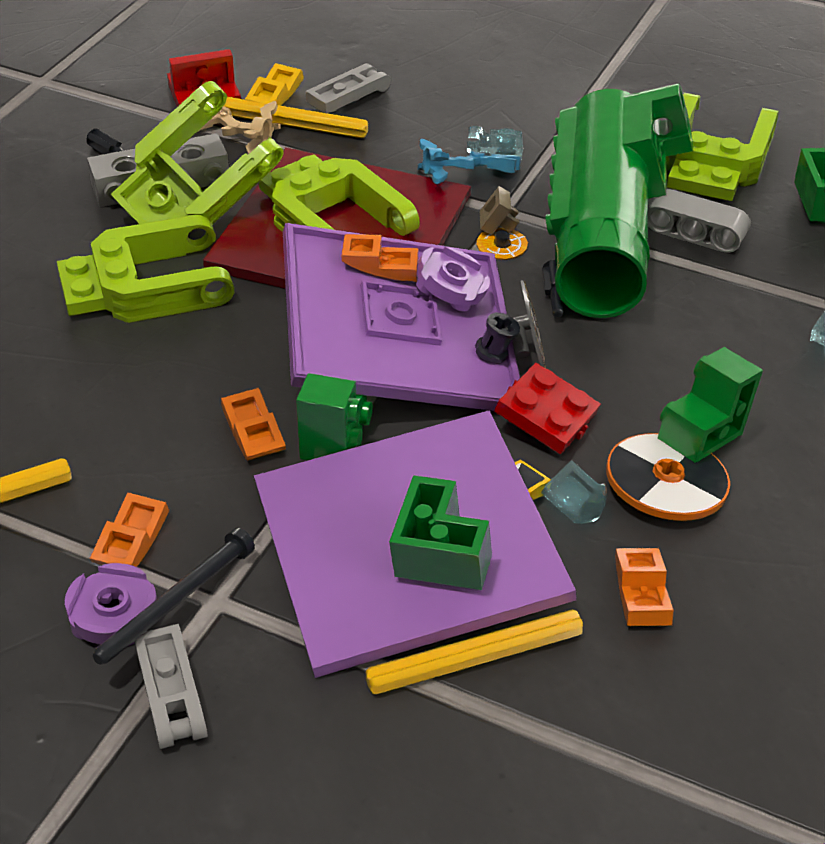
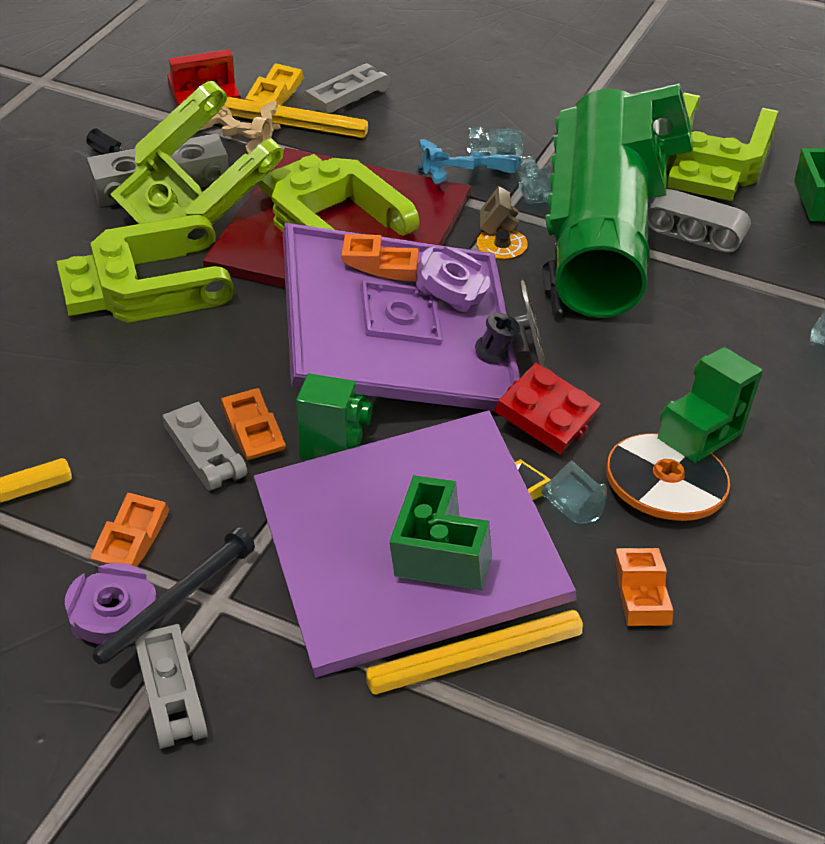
(204, 446): none -> light grey plate
(533, 181): none -> clear light blue plate

